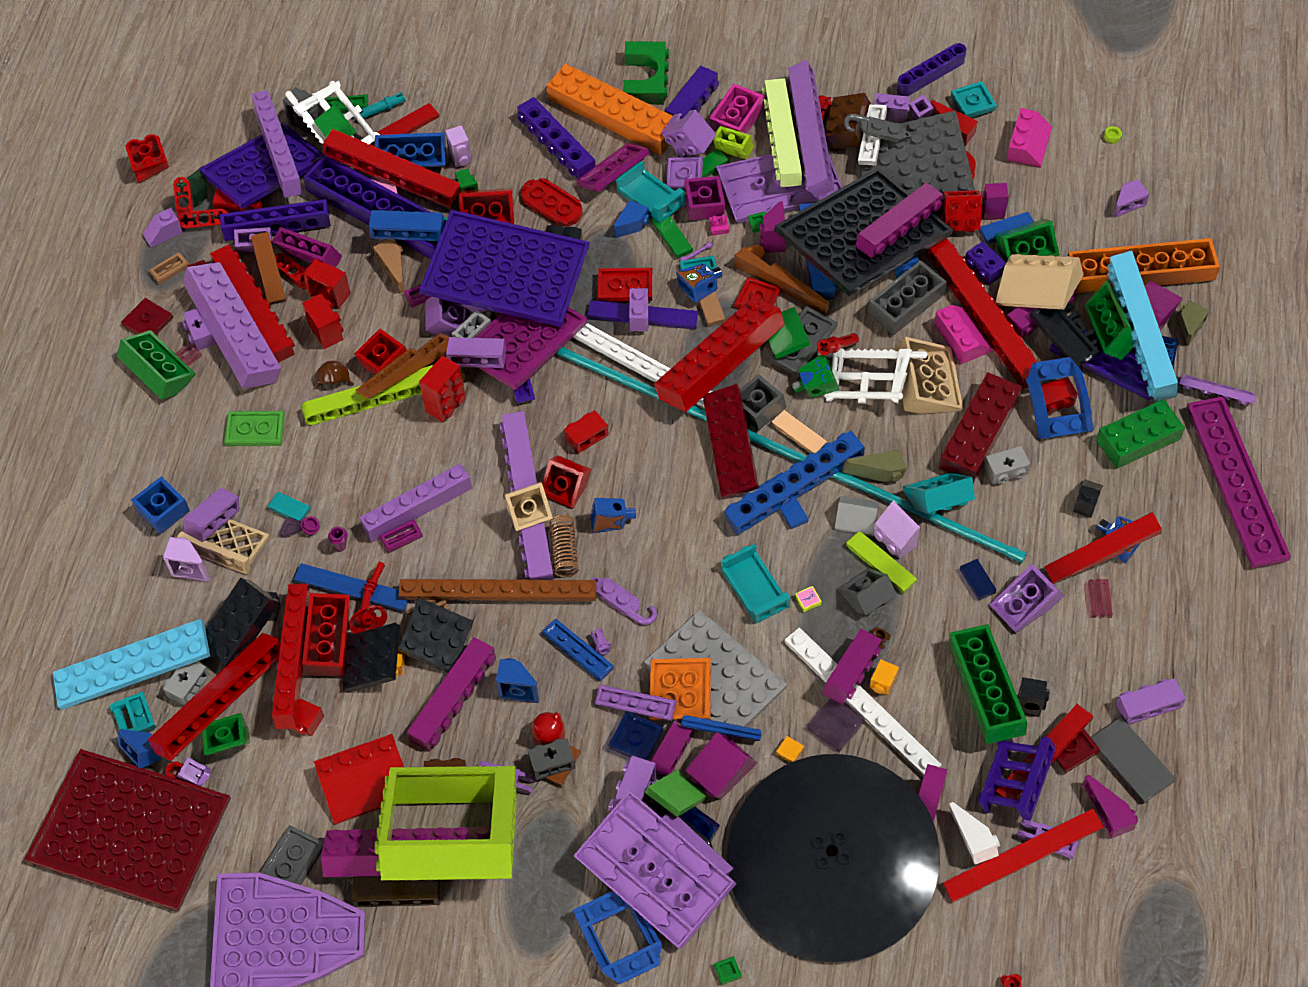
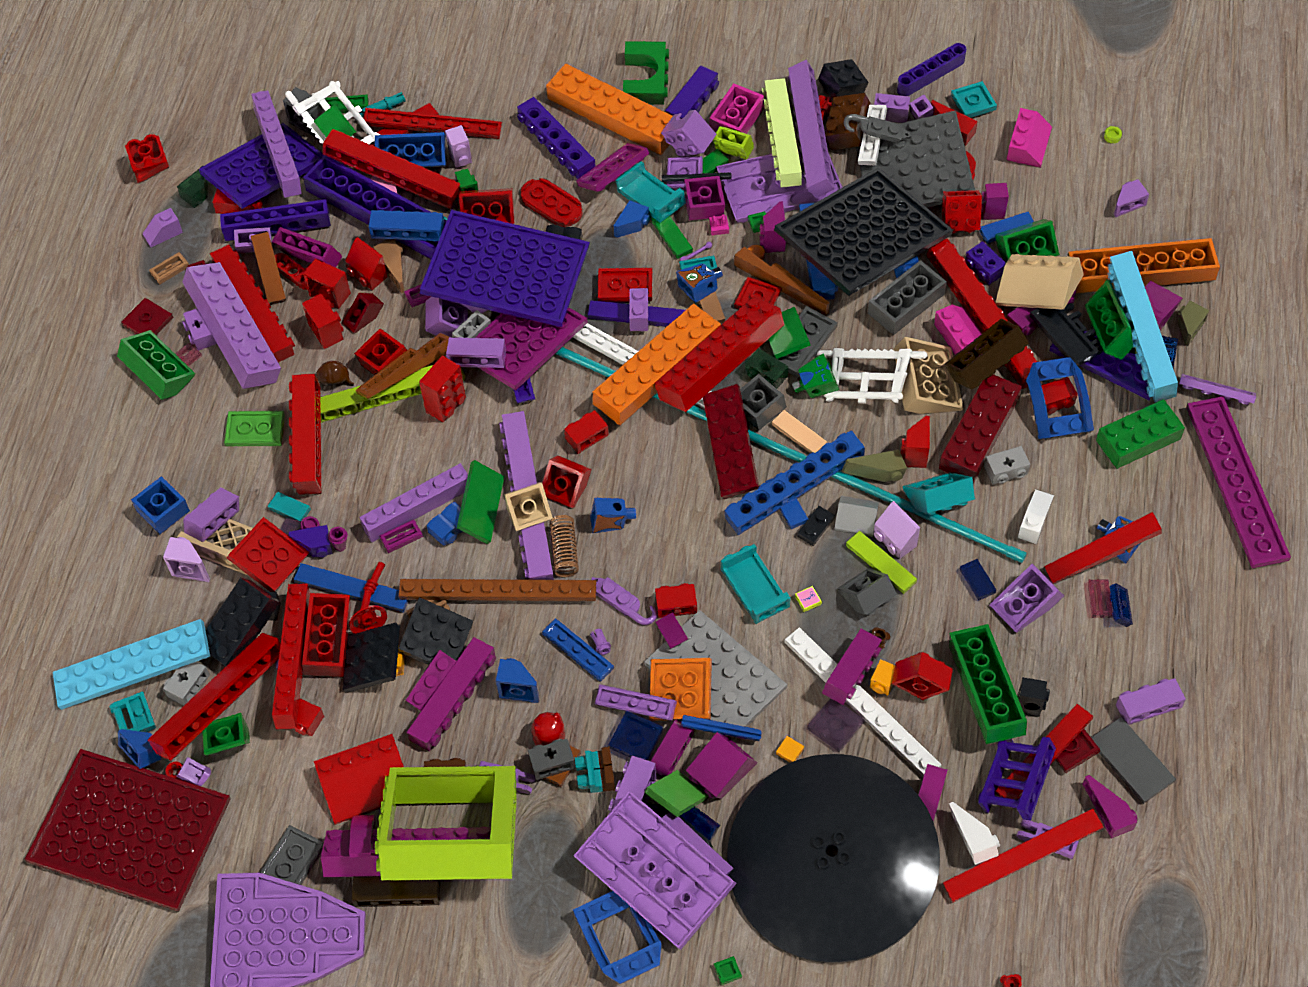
(189, 210): red beam -> none
(268, 555): none -> red plate
(306, 434): none -> red brick
(313, 540): none -> dark purple slope
(361, 835): none -> magenta slope
(363, 311): none -> dark red slope
(365, 264): none -> red slope
(430, 680): none -> magenta plate
(431, 122): none -> red tile
(444, 525): none -> blue brick
(480, 502): none -> green tile
(599, 768): none -> teal hips
(634, 381): none -> orange brick
(671, 630): none -> magenta tile
(676, 599): none -> red brick
(681, 177): none -> black bar
(761, 361): none -> clear green brick
(816, 525): none -> black plate
(834, 344): red pin -> none
(842, 78): none -> black brick
(899, 220): magenta brick -> none
(917, 444): none -> red slope
(922, 676): none -> red brick
(986, 354): none -> dark brown brick
(1035, 516): none -> white slope
(1087, 498): black slope -> none
(1121, 605): none -> clear blue plate

